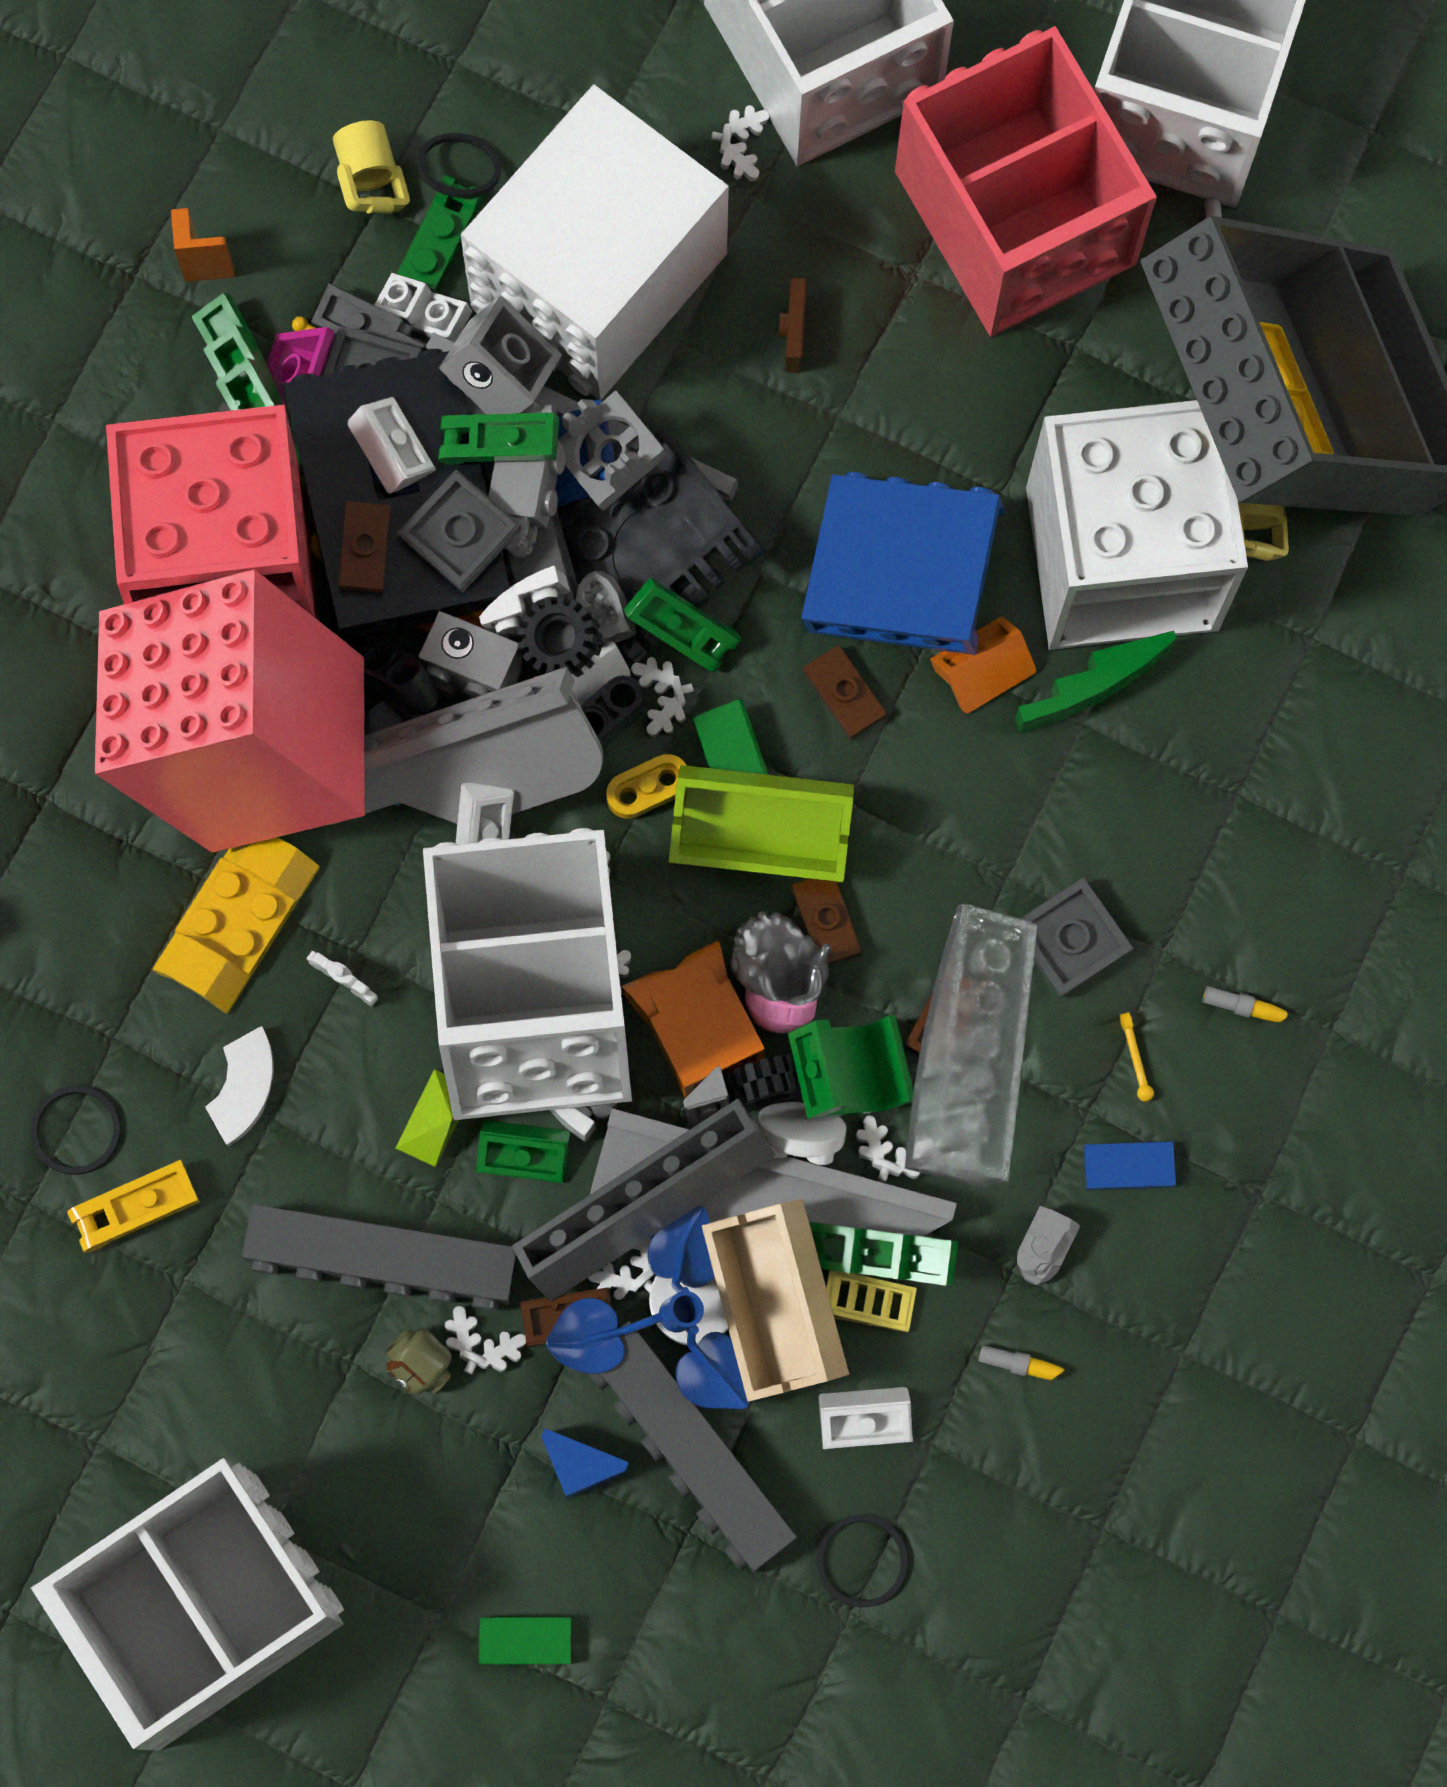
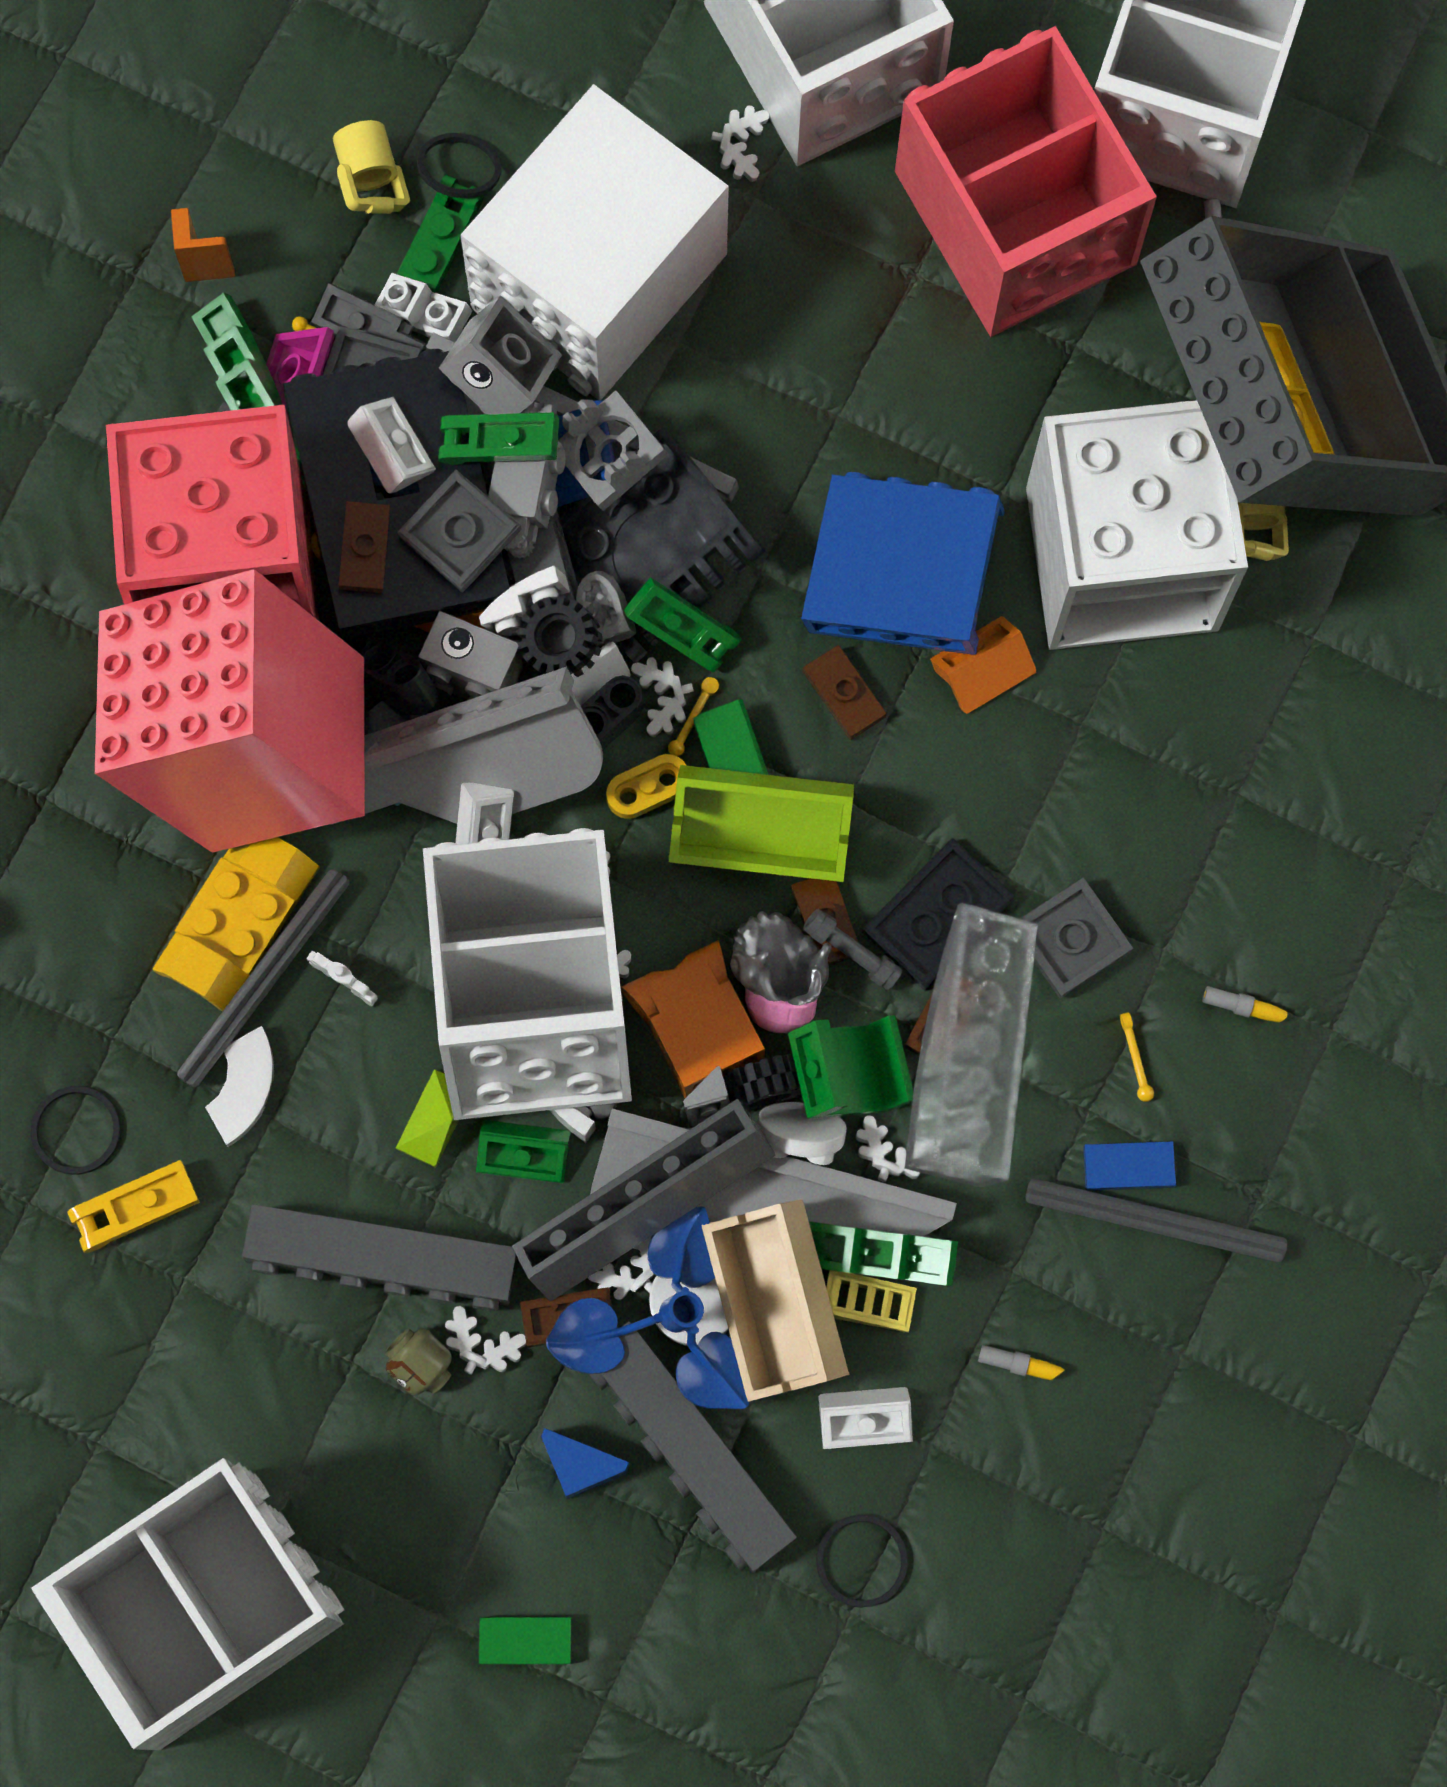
(263, 978): none -> dark grey axle
(709, 687): none -> yellow hinge
(793, 325): reddish brown plate -> none
(881, 970): none -> dark grey bar
(920, 916): none -> black tile
(1045, 1245): light grey rock -> none
(1107, 673): green slope -> none
(1156, 1220): none -> dark grey axle

